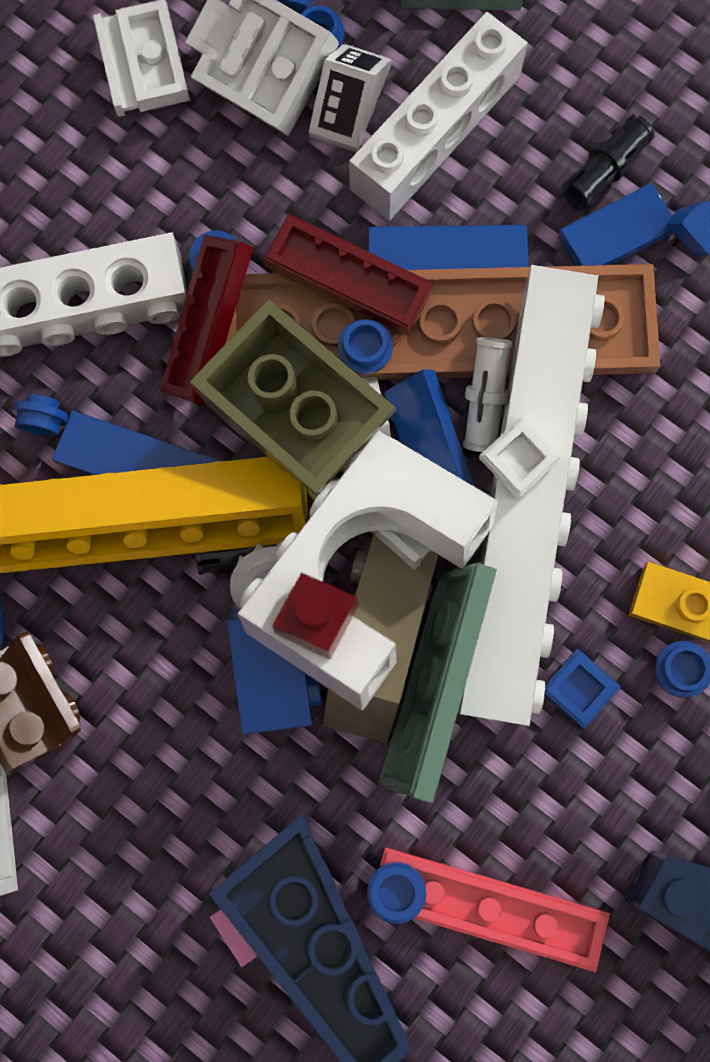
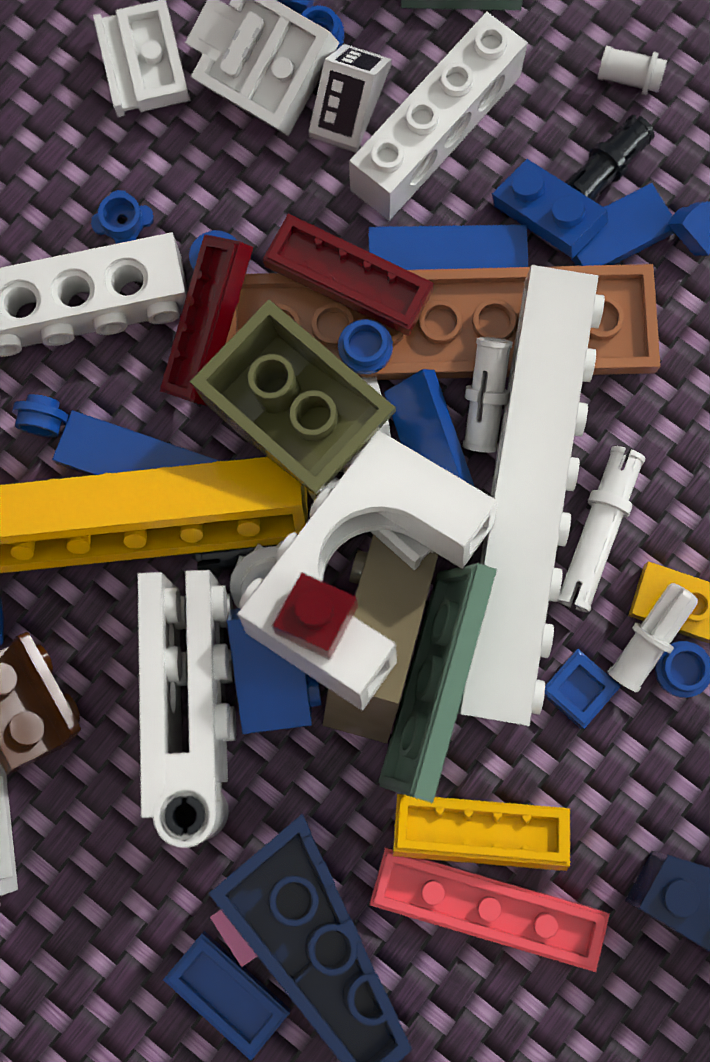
(118, 205): none -> blue plate
(168, 777): none -> white hinge
(227, 995): none -> blue tile
(396, 892): blue tile -> none
(482, 832): none -> yellow plate
(520, 457): white tile -> none
(550, 208): none -> blue plate
(601, 527): none -> white pin
(632, 69): none -> white pin
(653, 637): none -> white axle

